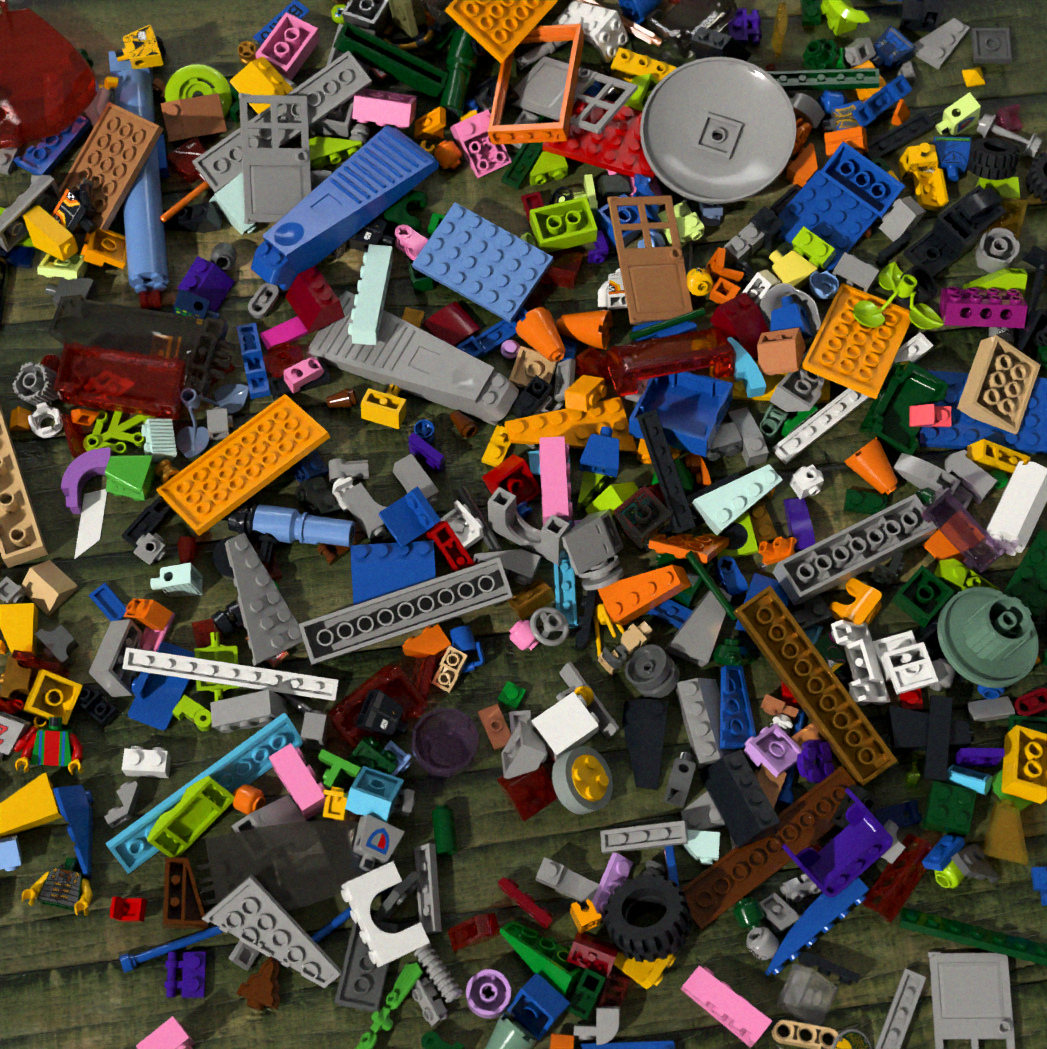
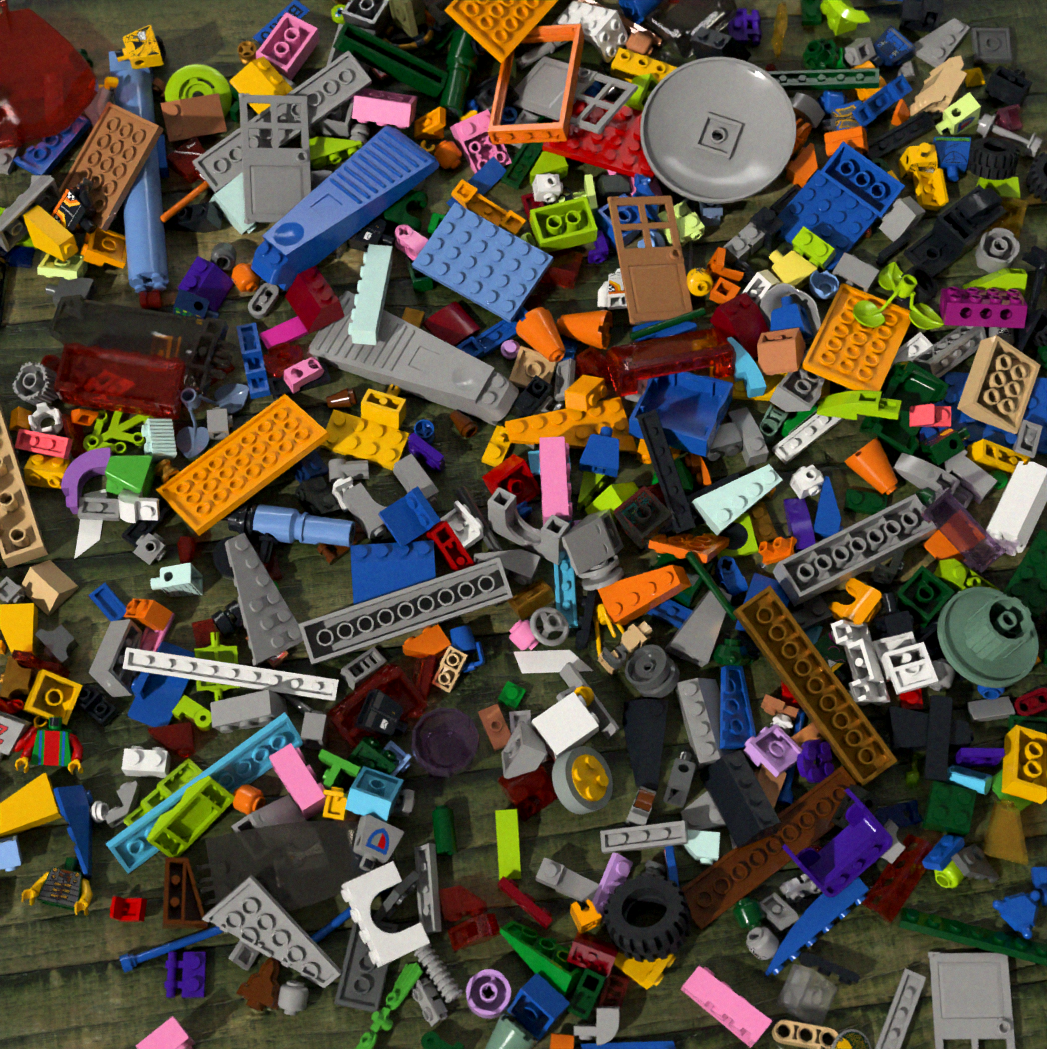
(43, 443): none -> coral plate
(45, 471): none -> yellow bracket
(98, 811): none -> white plate
(99, 509): none -> light grey plate
(135, 507): none -> white brick
(169, 785): none -> lime slope
(176, 738): none -> clear red slope
(245, 278): none -> orange head
(293, 997): none -> light grey head
(349, 671): none -> light grey slope
(365, 440): none -> yellow plate
(459, 902): none -> clear red slope
(470, 199): none -> light orange slope
(484, 178): none -> blue sticker
(508, 844): none -> lime slope
(511, 111): none -> blue bush
(547, 187): none -> white brick
(548, 661): none -> white sticker
(639, 43): none -> nougat head
(641, 807): none -> leg
(827, 515): none -> blue slope
(862, 402): none -> lime slope
(894, 620): none -> black brick
(941, 88): none -> tan slope
(944, 444): none -> dark green torso
(952, 352): none -> light grey fence
(1008, 86): none -> black brick
(1019, 911): none -> blue rock
(1027, 439): none -> light grey slope

